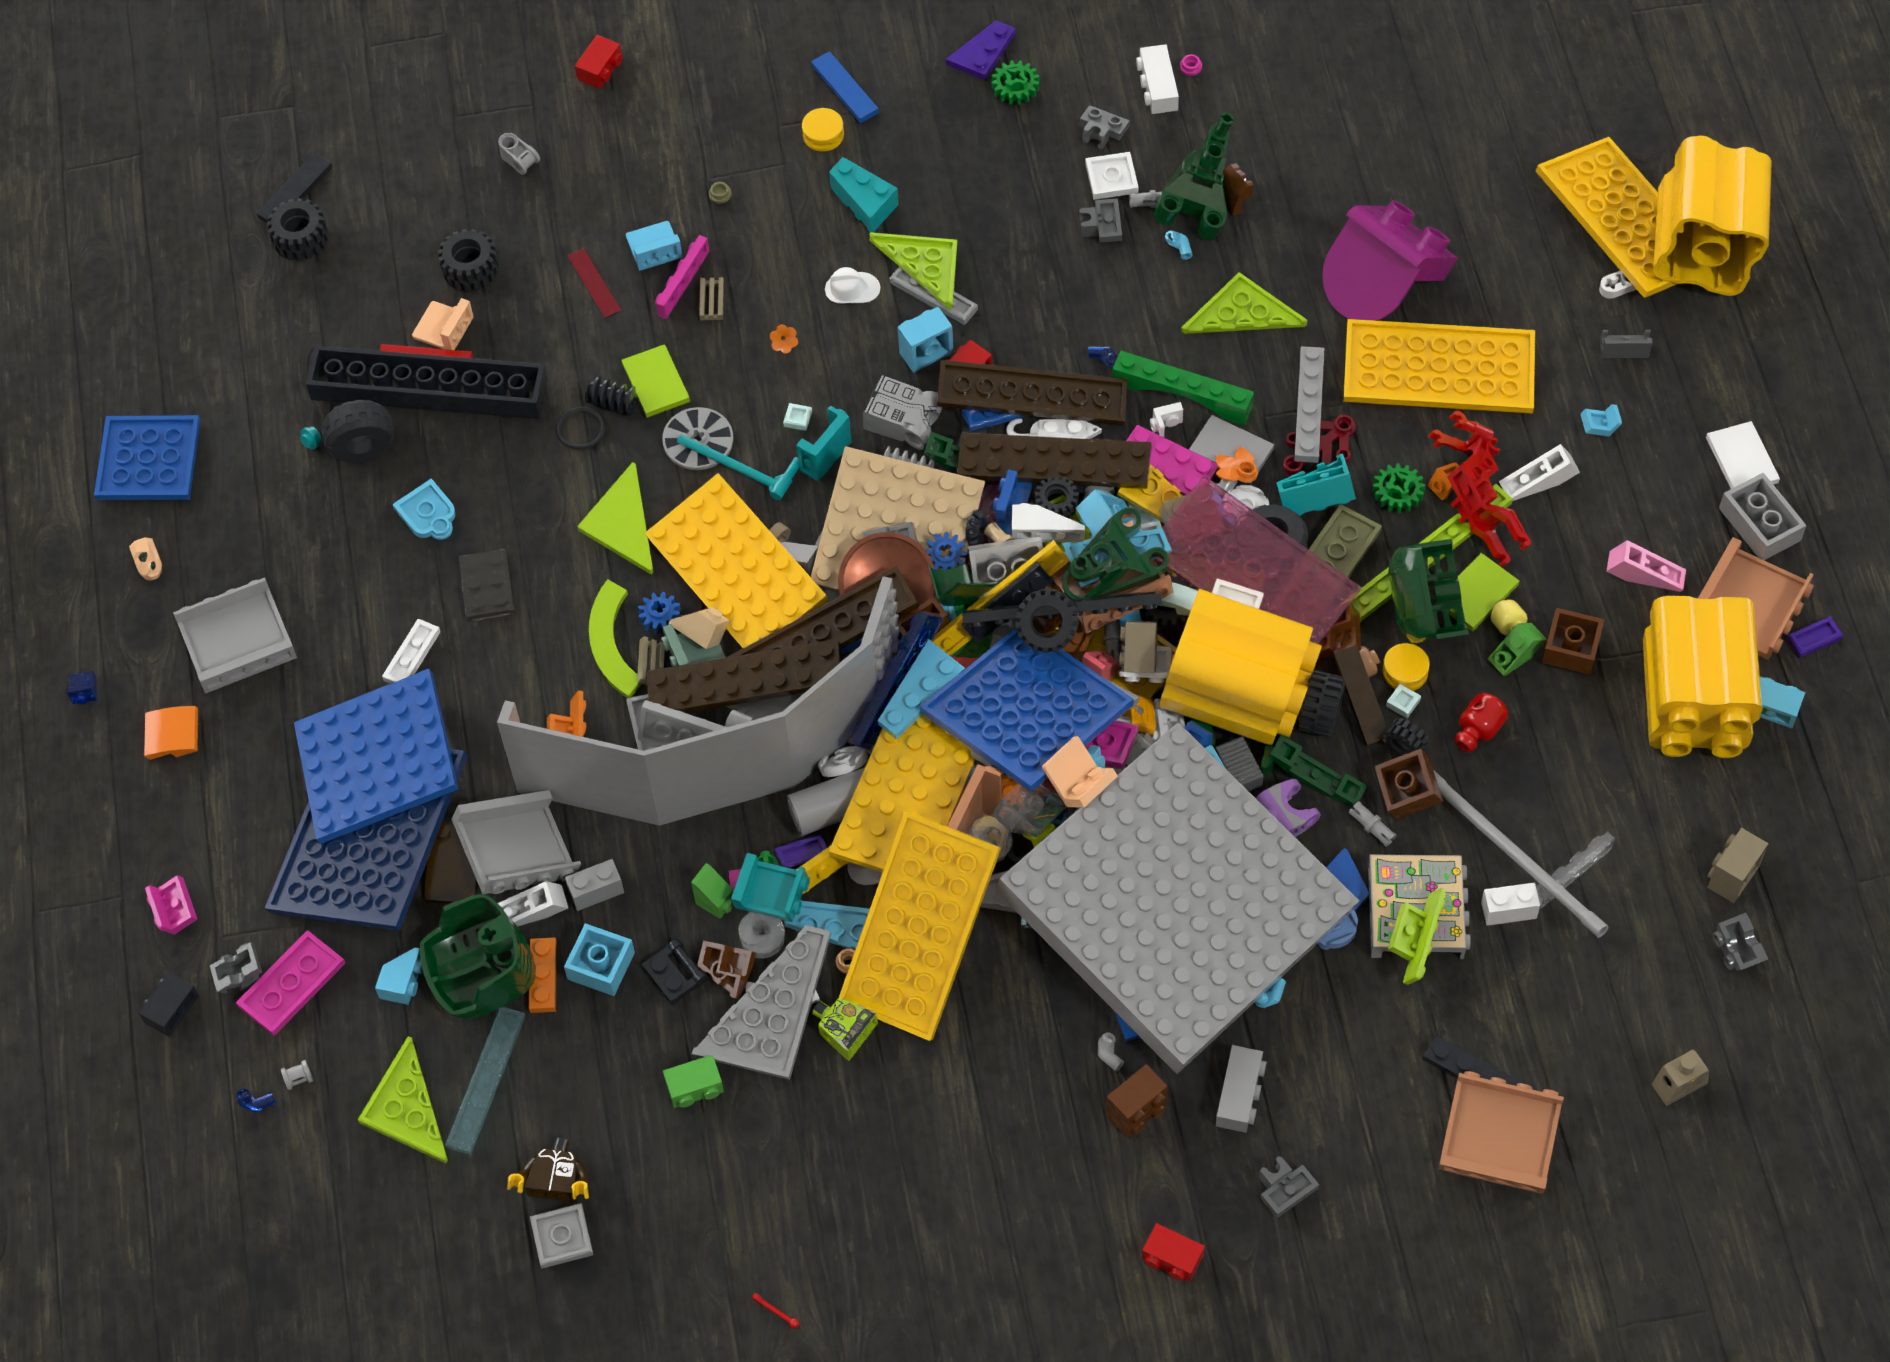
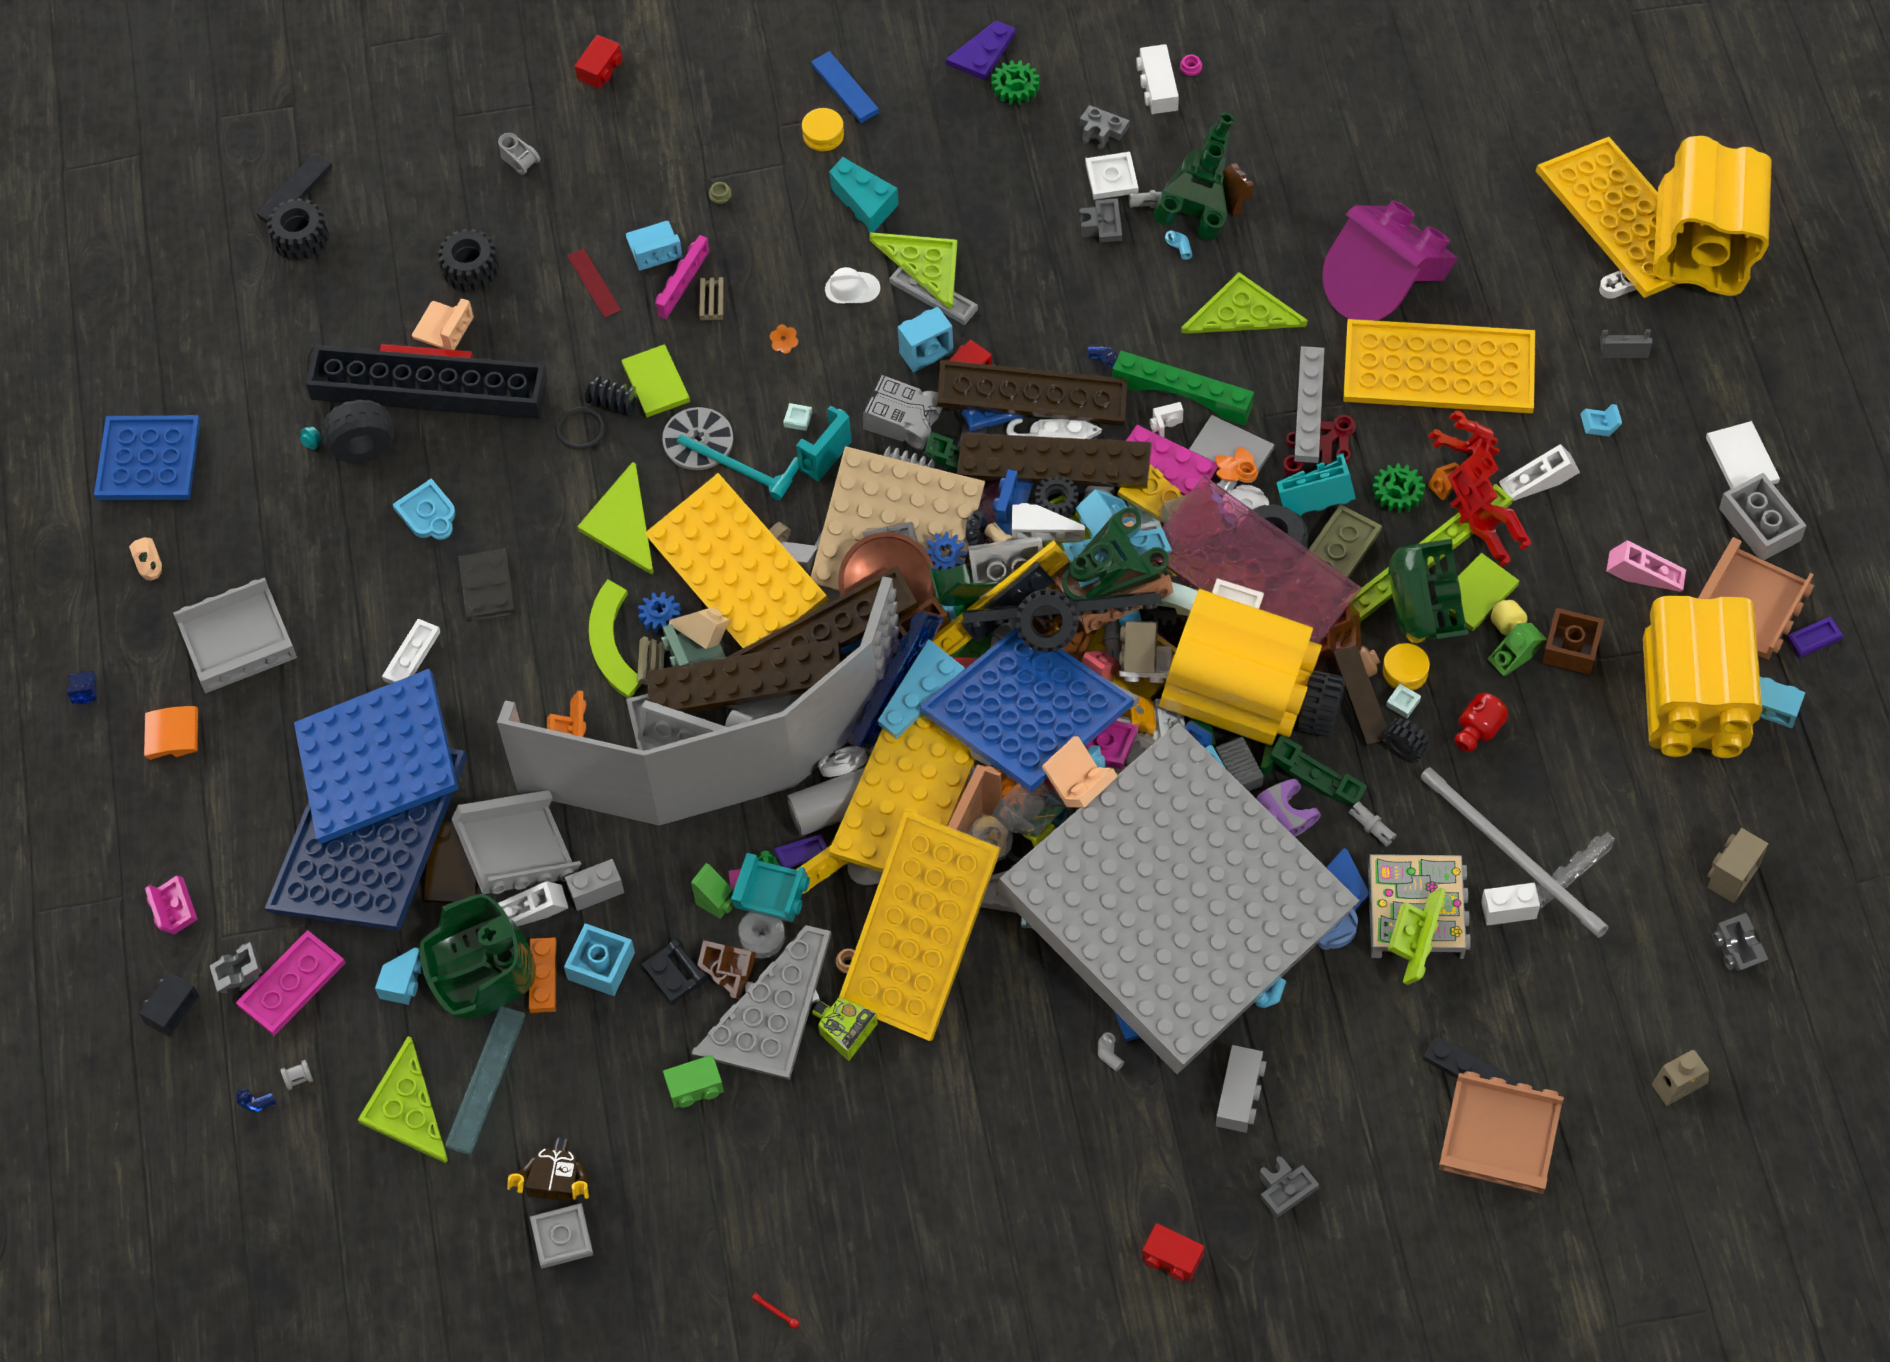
(843, 921): medium azure wing -> none
(1137, 1101): reddish brown brick -> none
(1408, 784): reddish brown brick -> none

